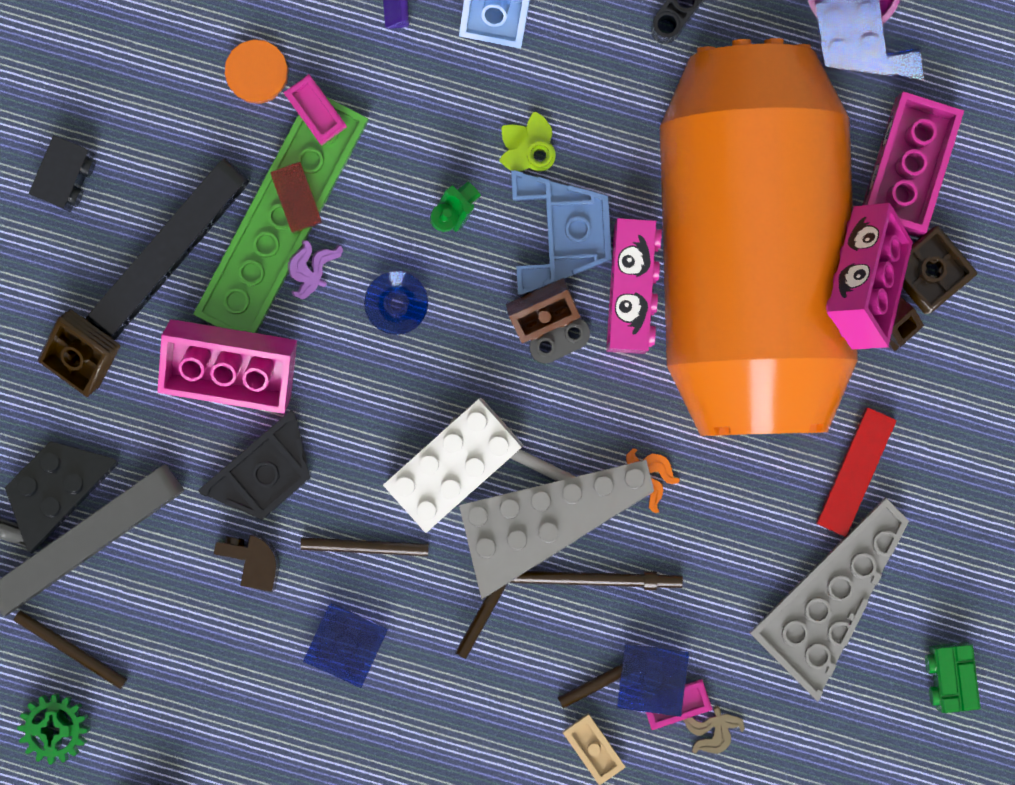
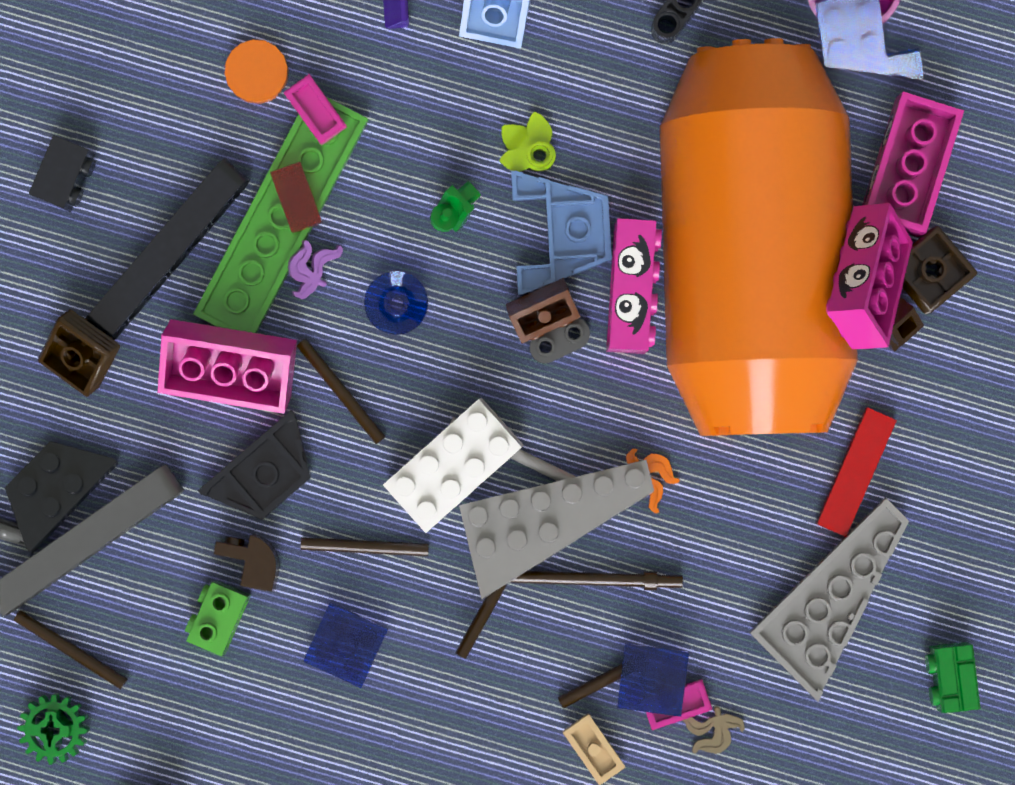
(217, 617): none -> bright green brick
(341, 391): none -> dark brown bar

